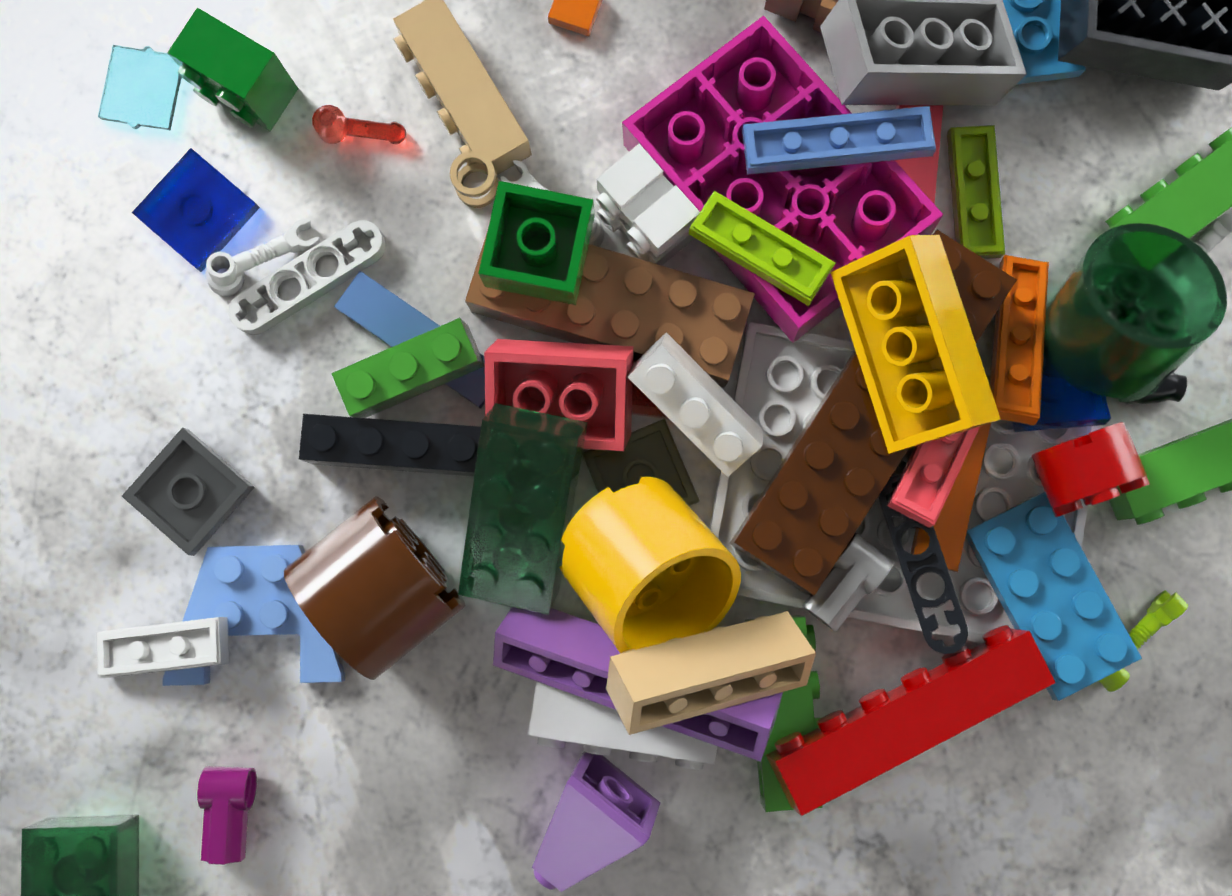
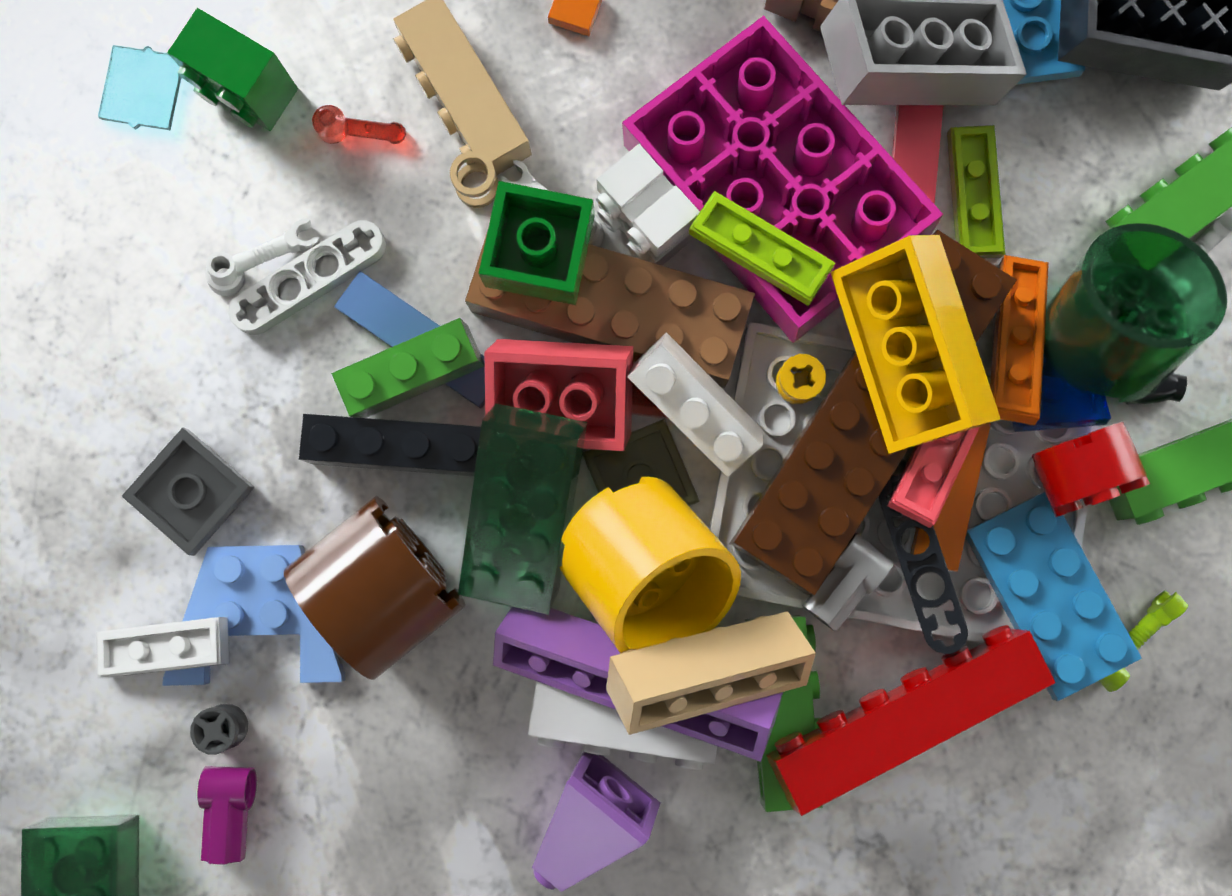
(195, 209): clear blue tile -> none
(208, 729): none -> dark grey wheel
(795, 386): none -> yellow wheel
(838, 140): medium blue tile -> none

